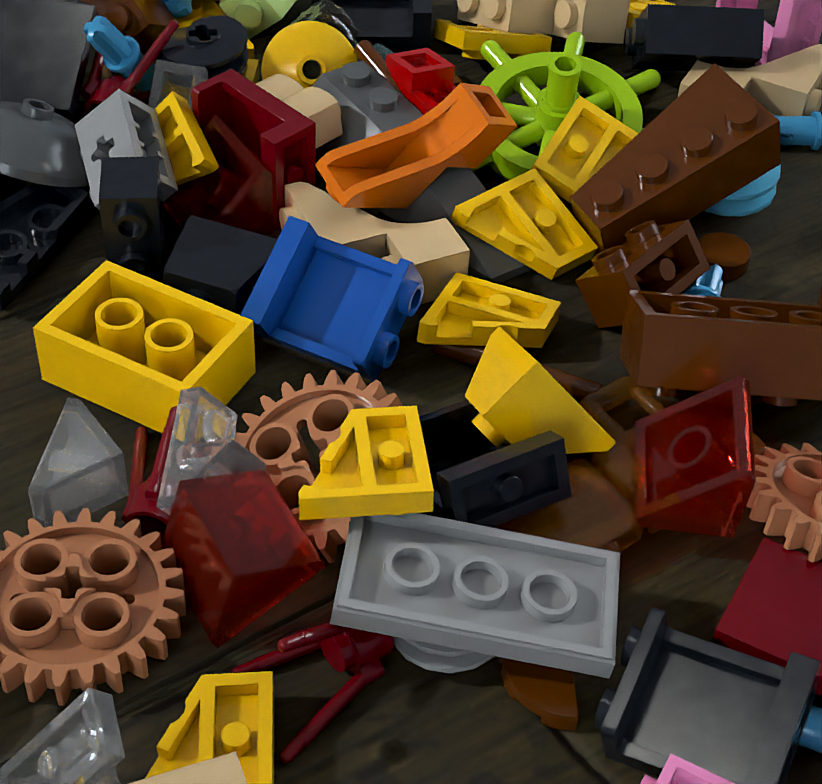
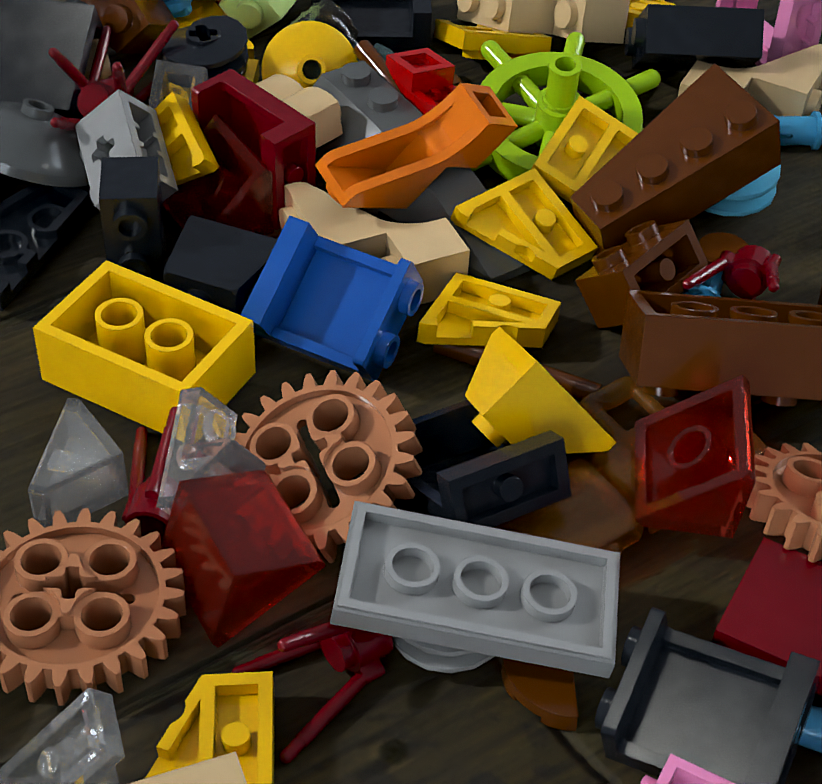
(91, 93): none -> dark red plant
(118, 51): dark azure axle -> none
(372, 468): yellow wing -> none
(746, 271): none -> dark red plant

